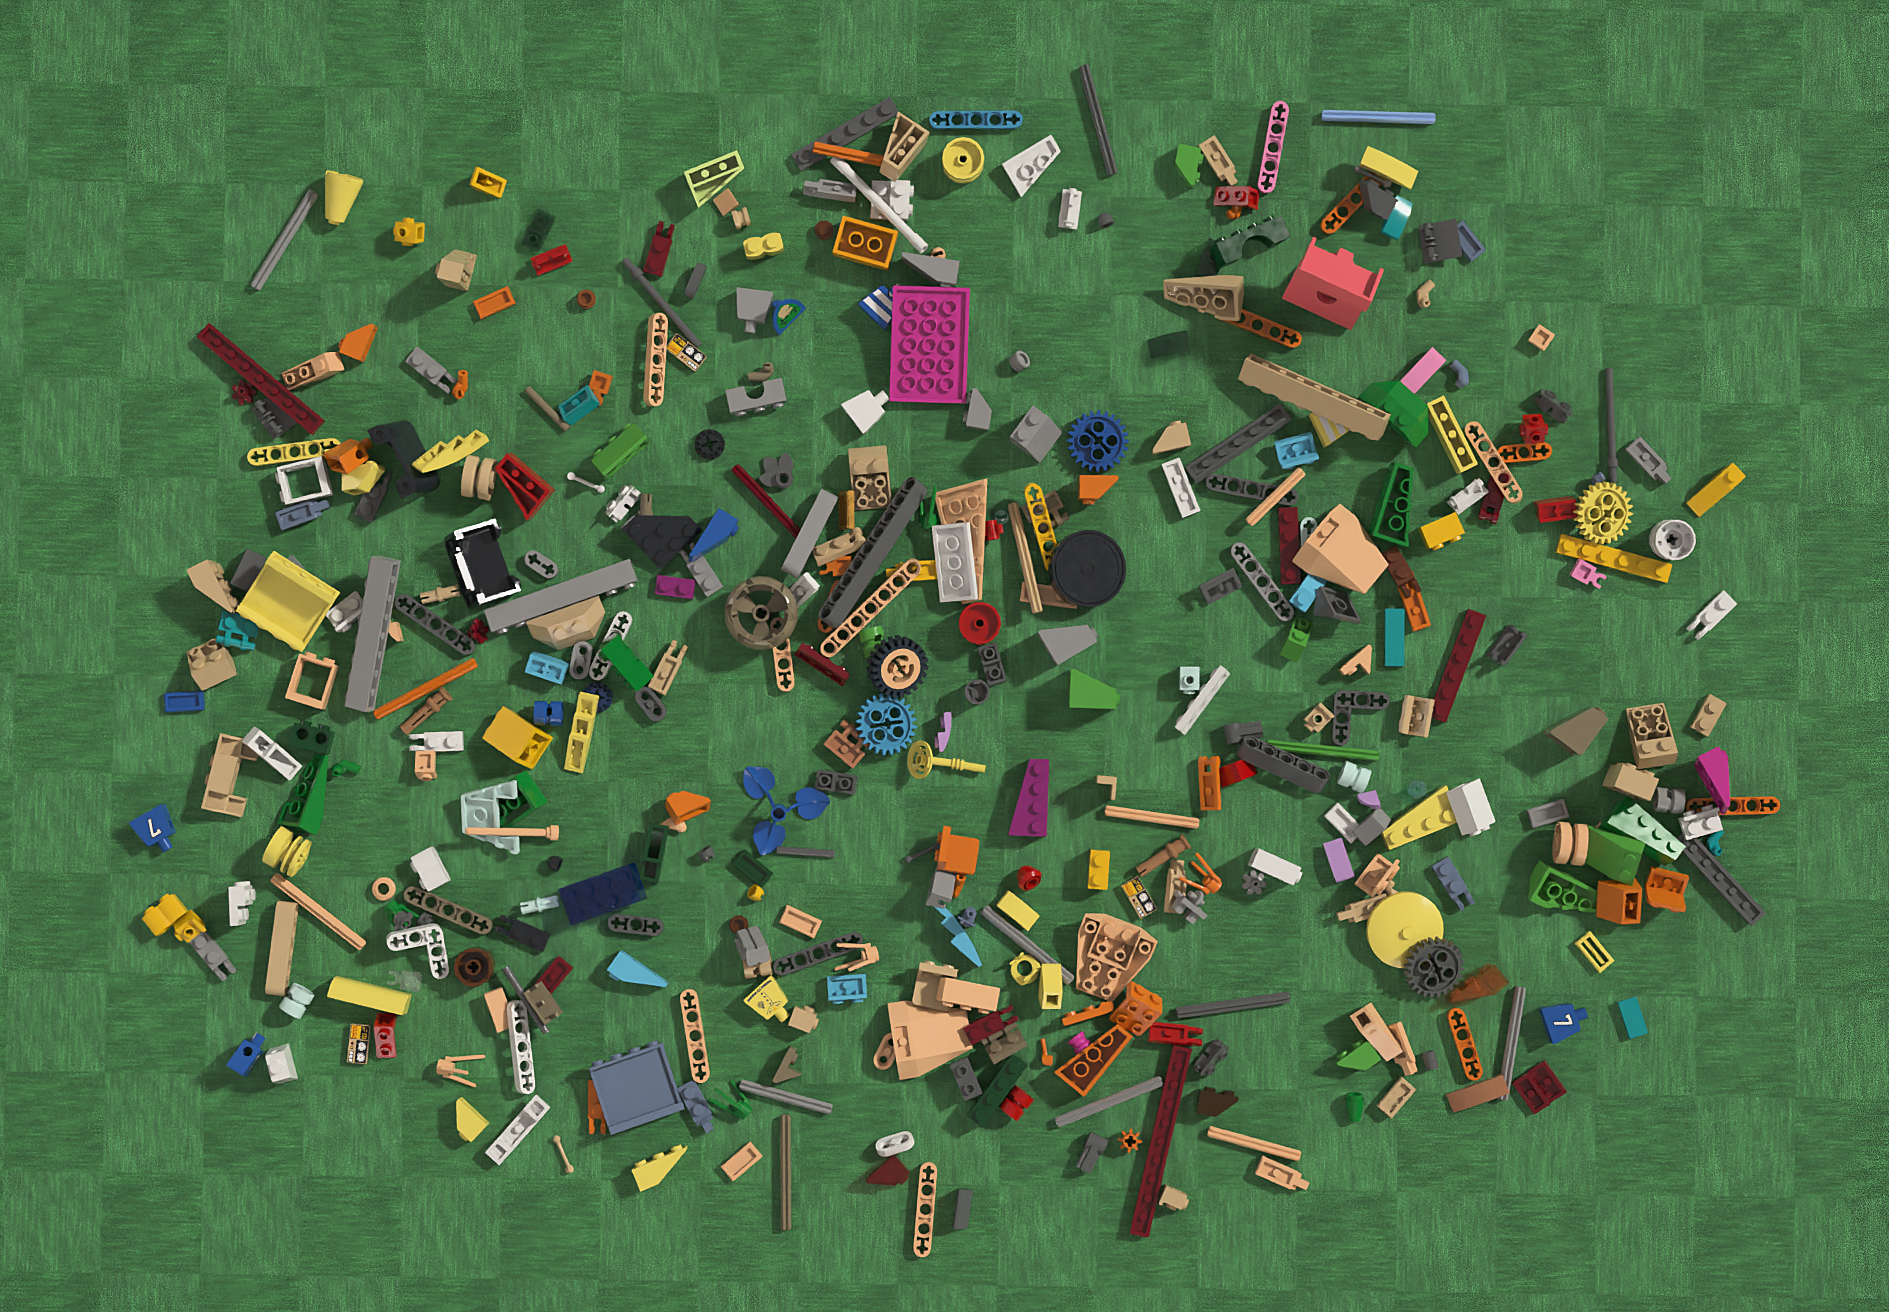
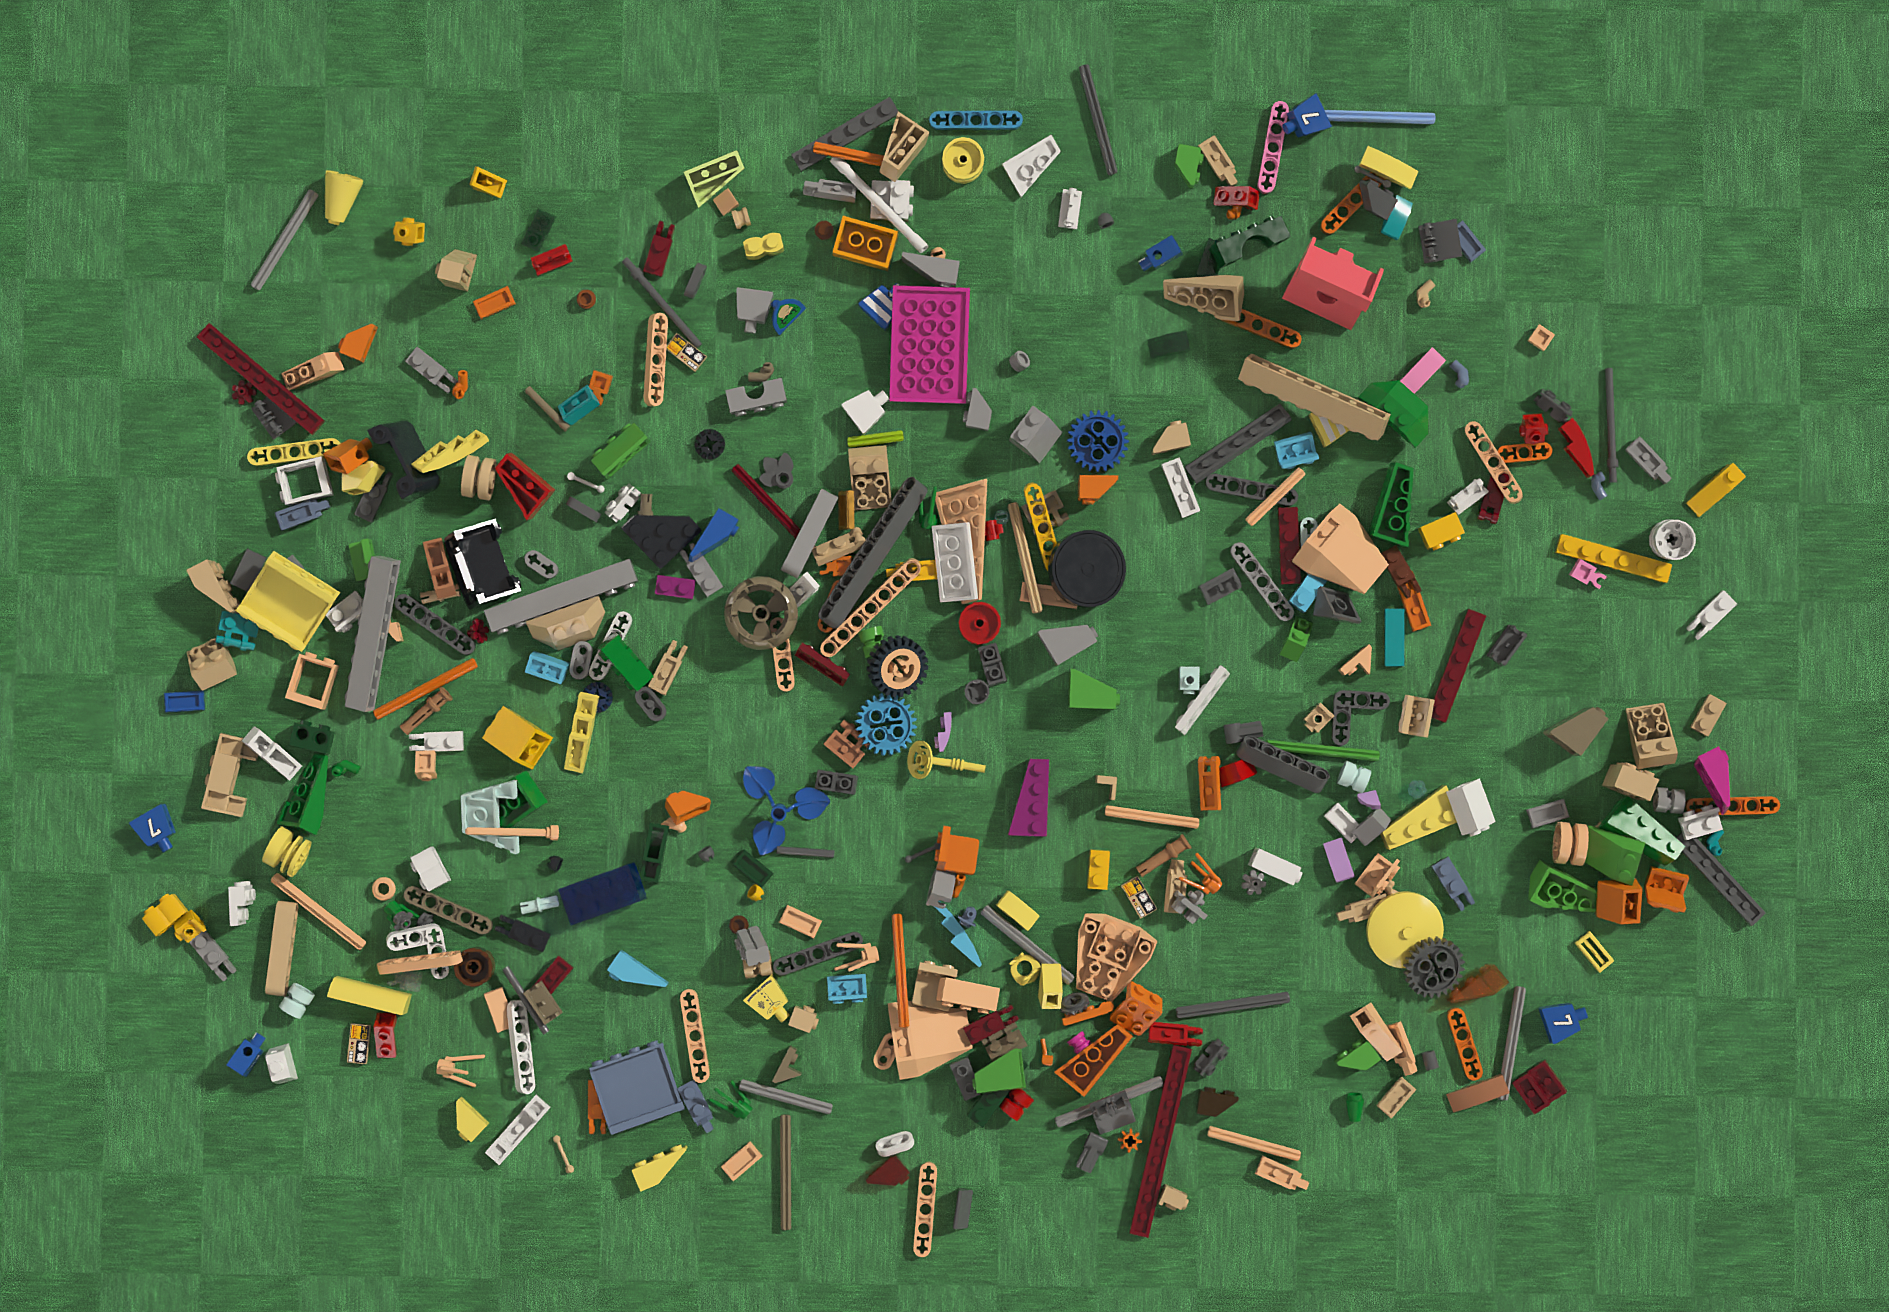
(361, 555): none -> bright green panel
(419, 962): none -> light nougat beam
(439, 568): none -> nougat slope
(542, 716): blue wheel -> none
(583, 509): none -> dark grey beam
(631, 917): dark grey beam -> none
(873, 439): none -> lime axle
(900, 971): none -> orange axle
(1002, 1074): none -> bright green slope
(1028, 877): red cone -> none
(1079, 999): none -> dark grey gear
(1112, 1112): none -> dark grey hinge
(1169, 250): none -> blue torso
(1307, 118): none -> blue torso
(1450, 435): light yellow brick -> none
(1555, 509): red hinge -> none
(1577, 447): none -> red slope
(1603, 512): light yellow gear -> none
(1632, 1017): teal tile -> none

